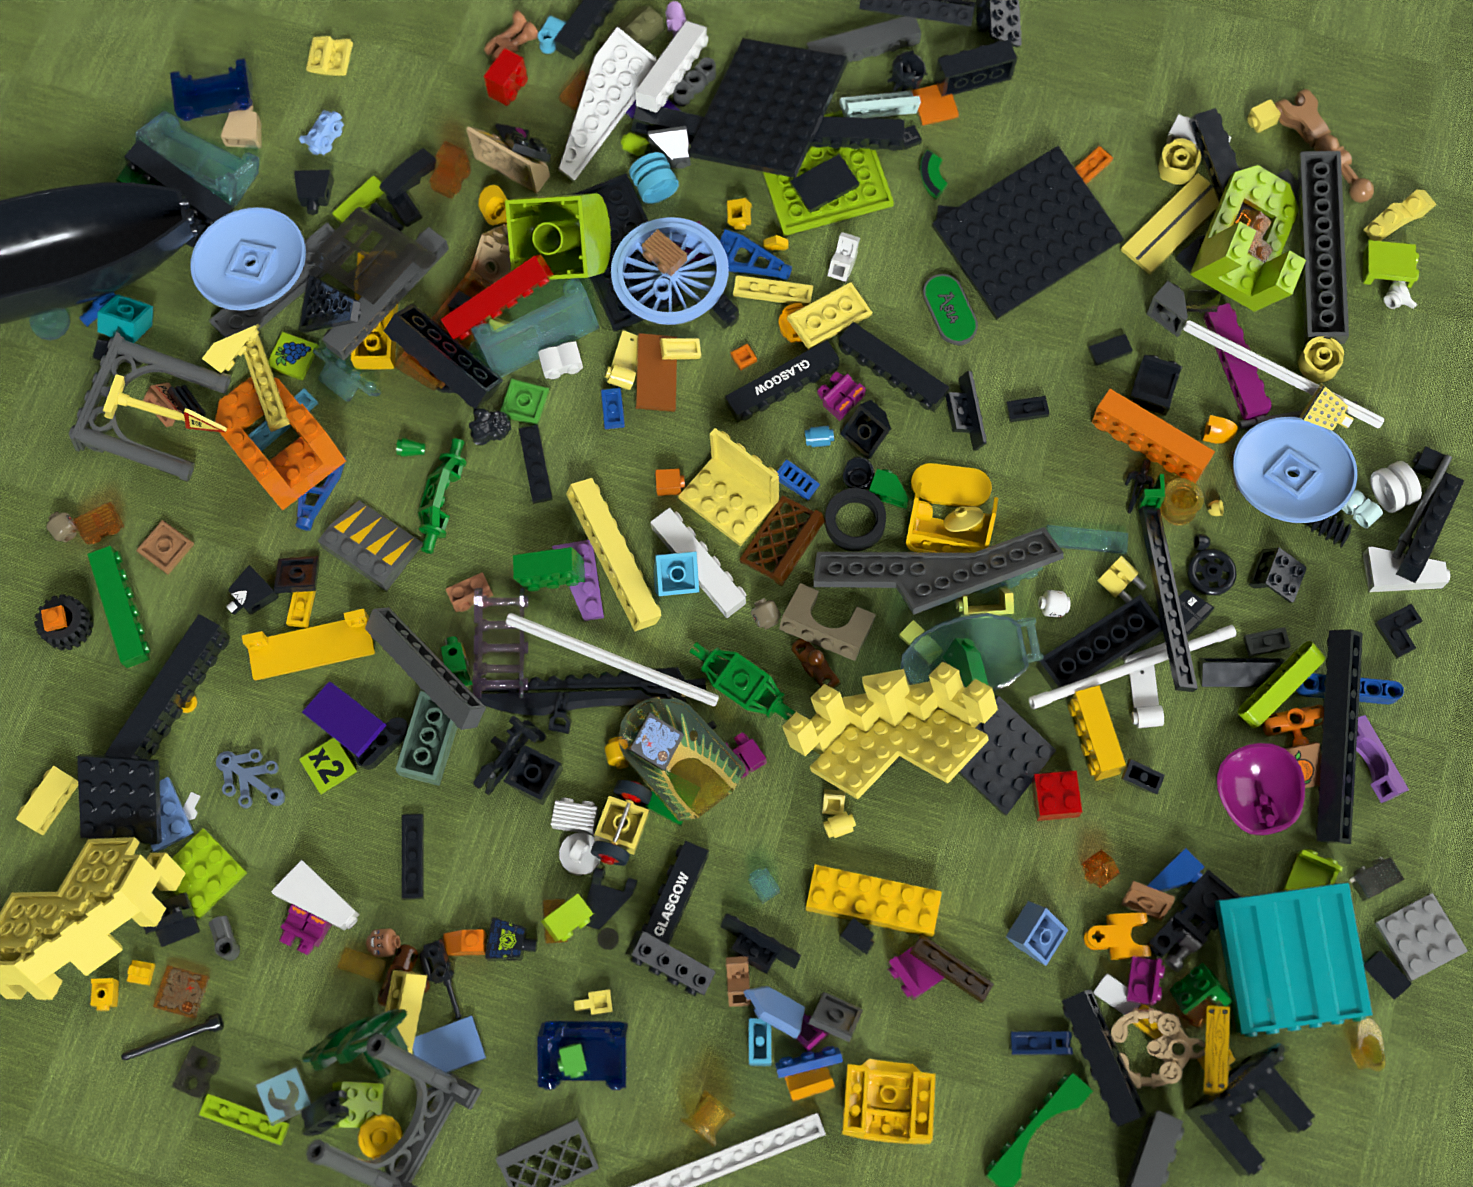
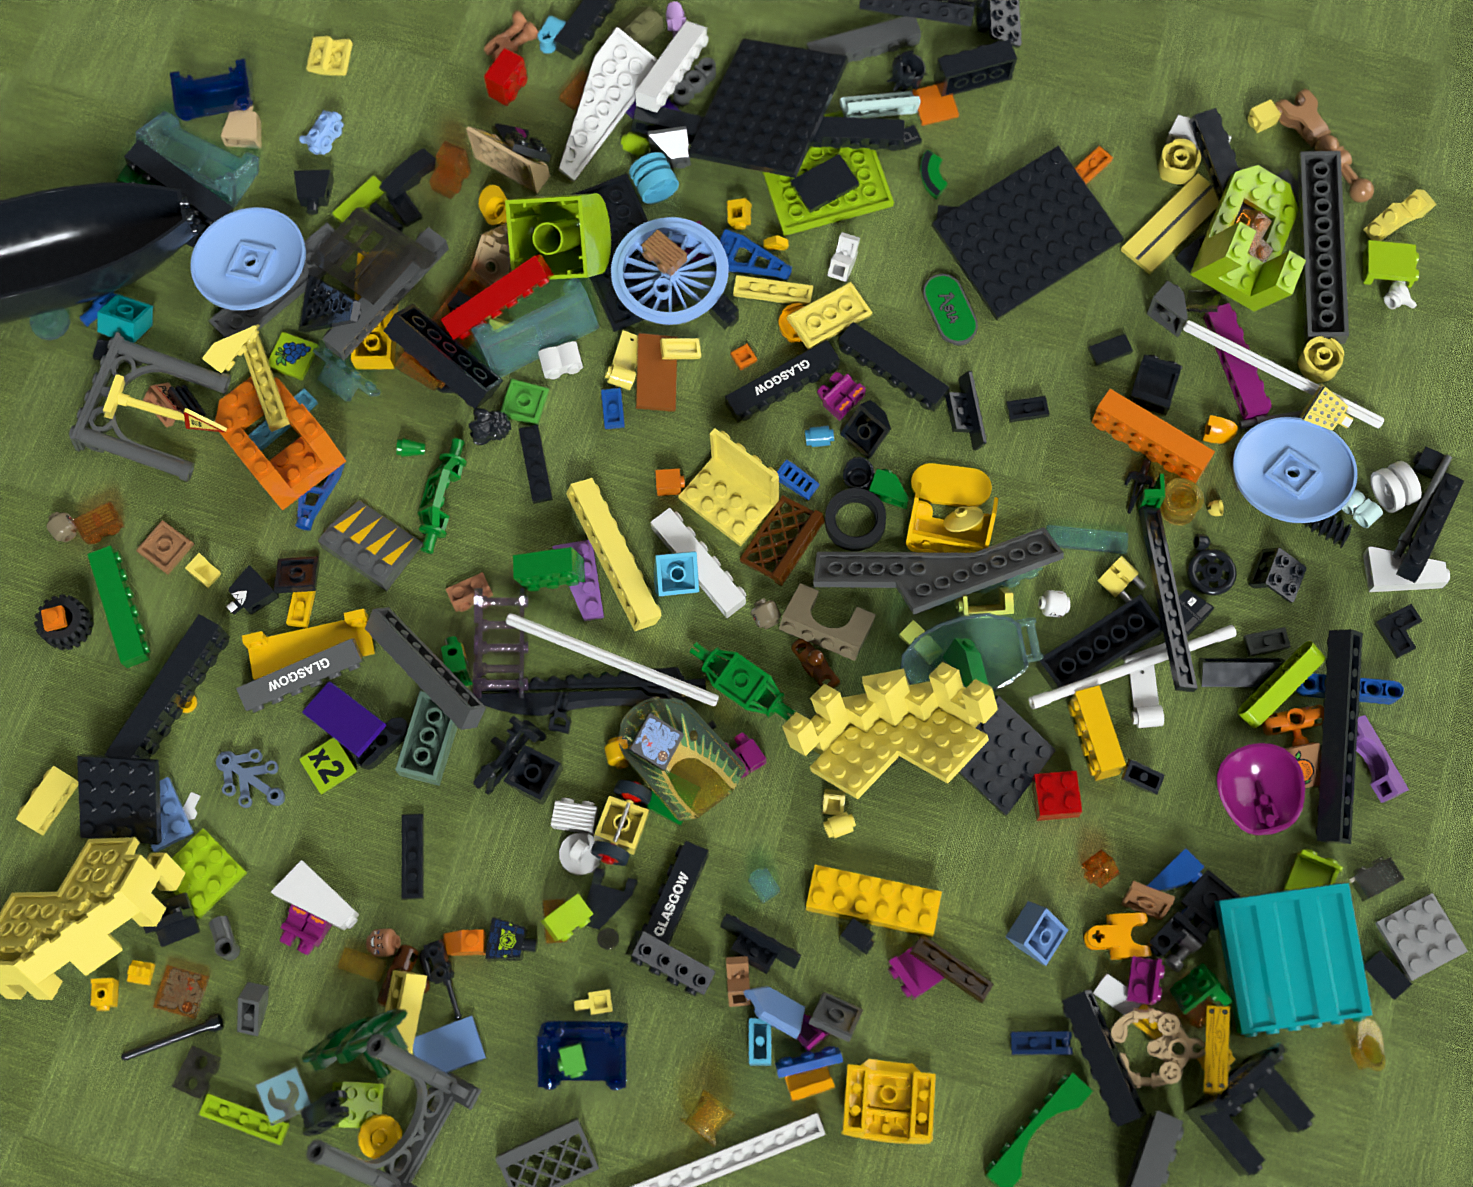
(203, 570): none -> light yellow panel
(252, 1008): none -> dark grey slope
(299, 675): none -> dark grey brick

